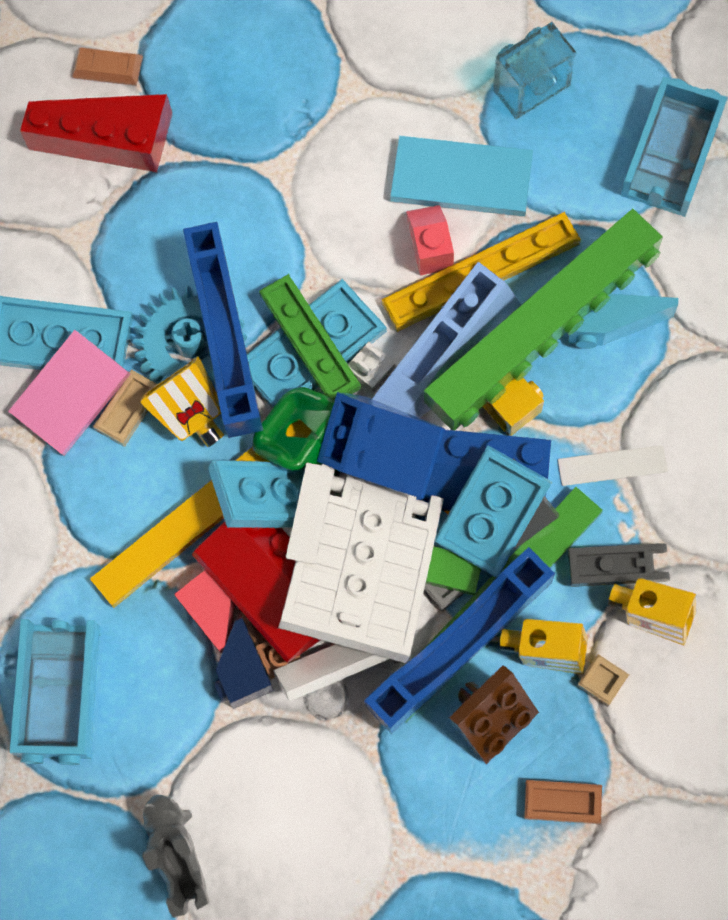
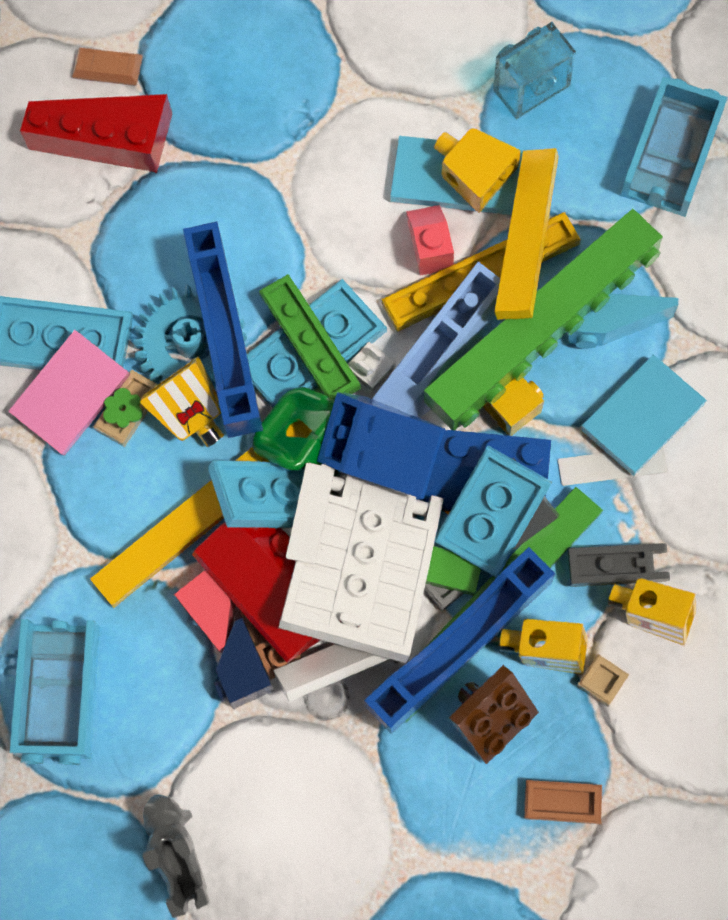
(122, 399): none -> bright green plant
(476, 165): none -> yellow torso
(527, 234): none -> yellow tile
(643, 415): none -> medium azure tile

